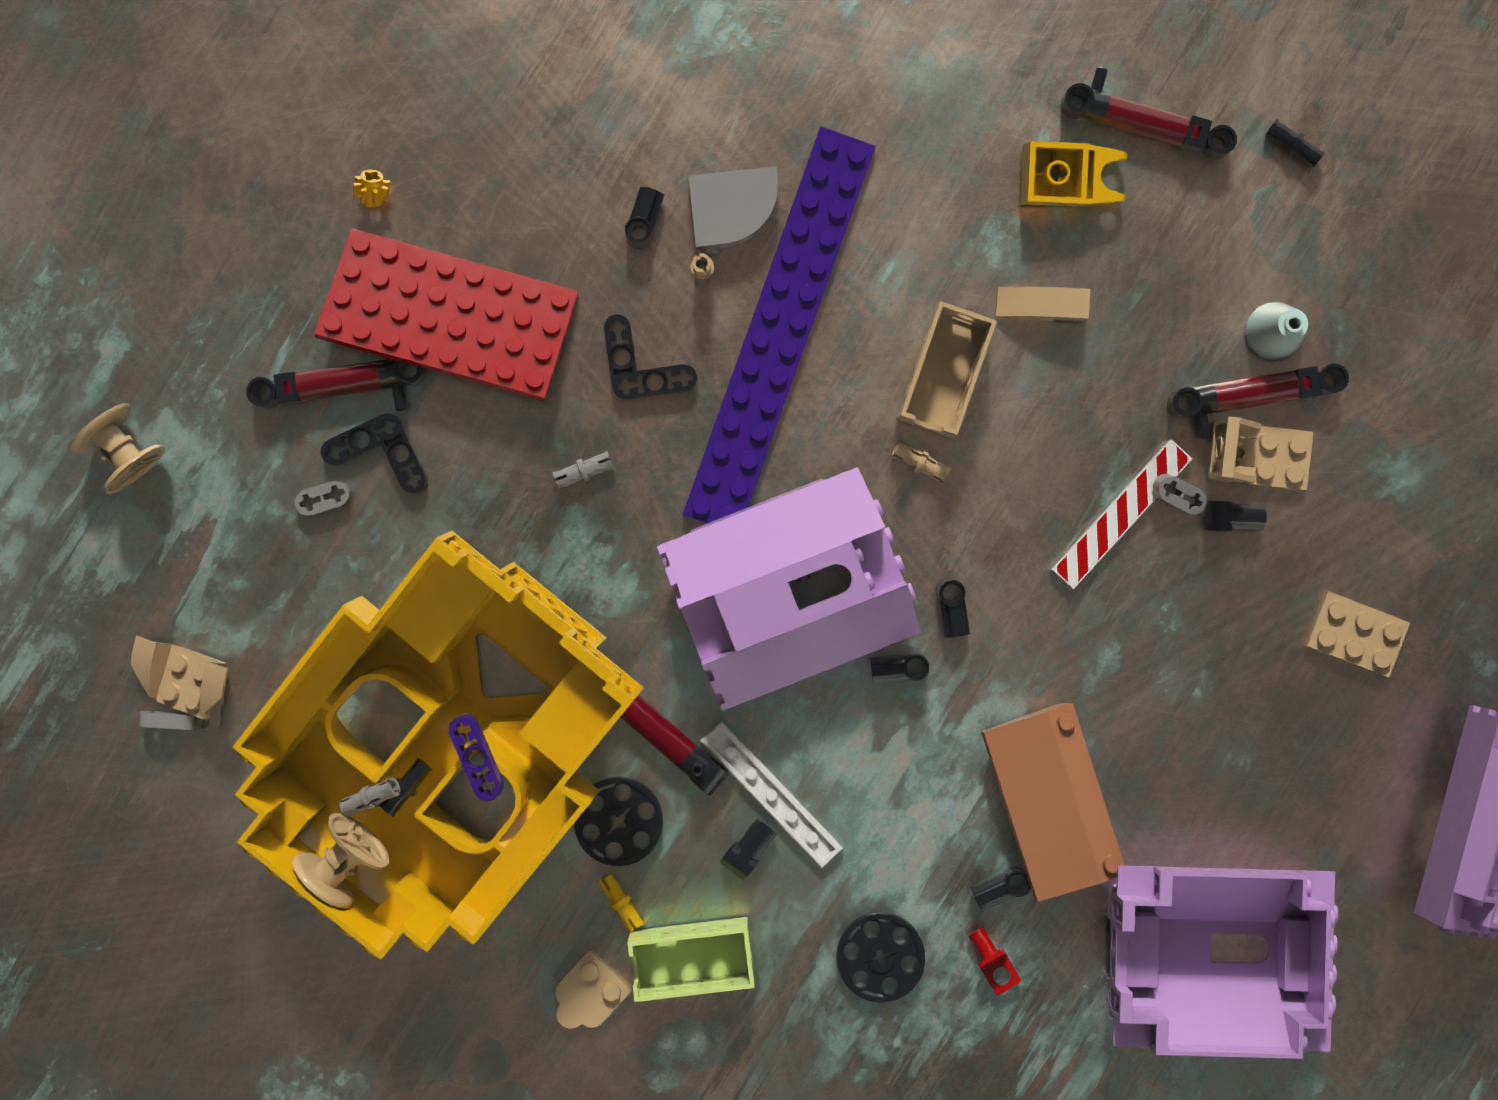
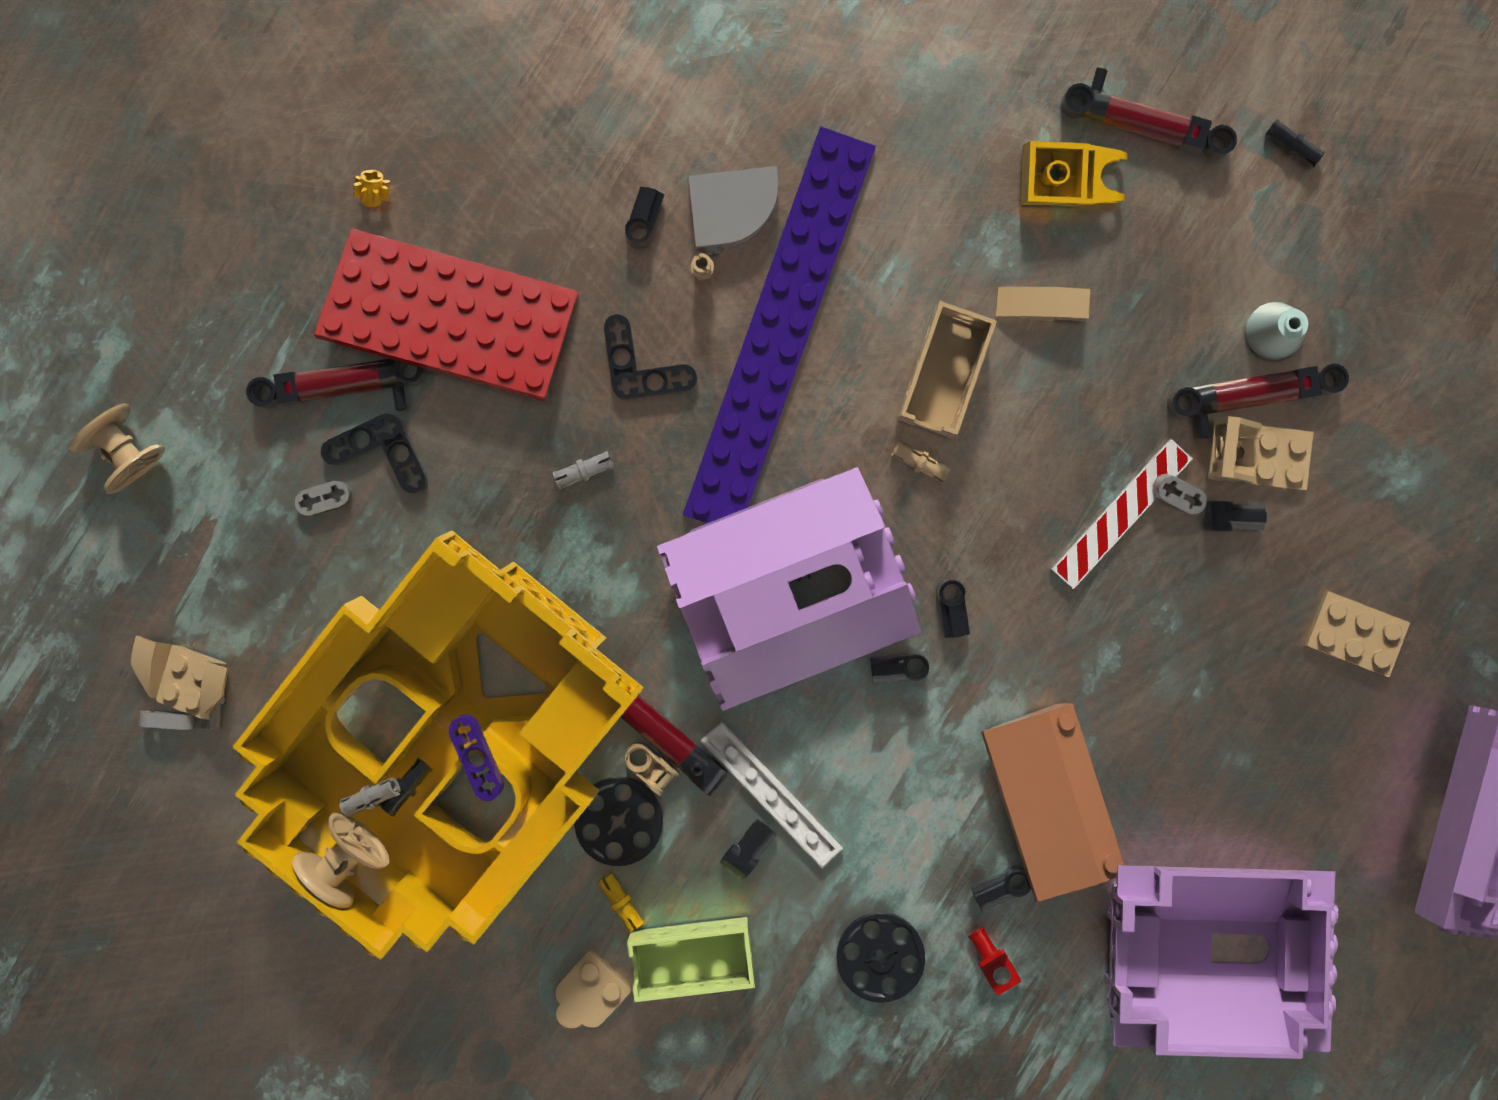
(651, 768): none -> tan piece

